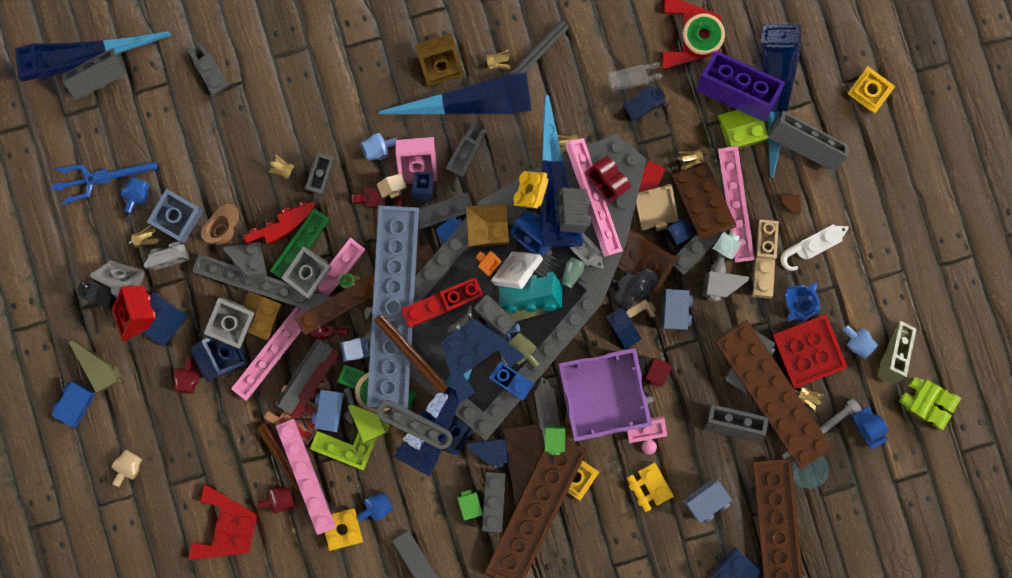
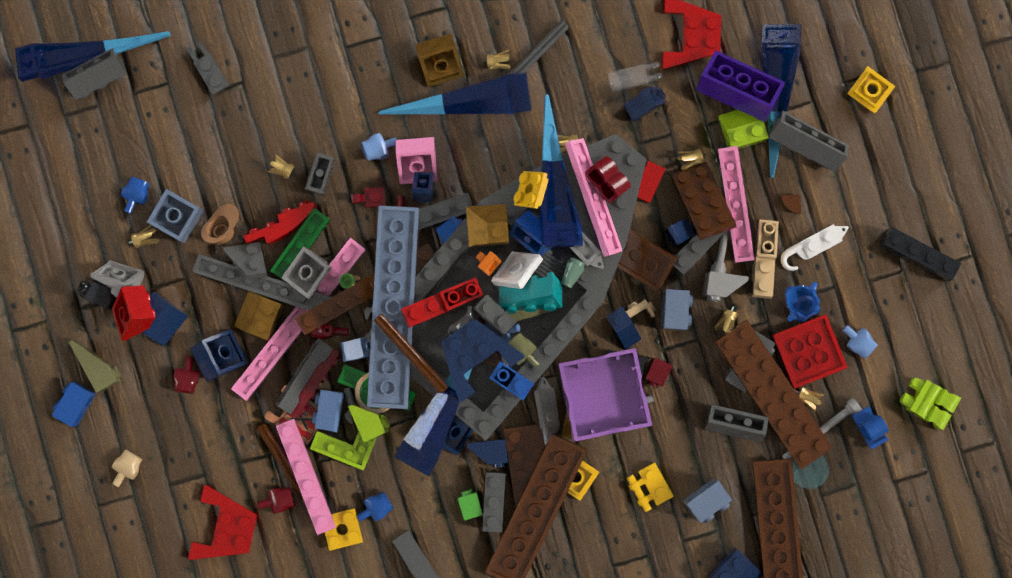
(97, 178): blue piece -> none
(167, 257): light grey slope -> none
(229, 322): light grey slope -> none
(392, 186): tan plate -> none
(414, 424): dark grey plate -> none
(465, 152): dark grey hinge -> none
(554, 439): bright green brick -> none
(574, 210): dark grey brick -> none
(632, 287): black piece -> none
(648, 433): bright pink plate -> none
(656, 208): tan piece -> none
(700, 45): green wheel -> none
(728, 244): light aqua brick -> none
(729, 318): none -> pearl gold piece
(897, 355): olive slope -> none
(919, 254): none -> black brick

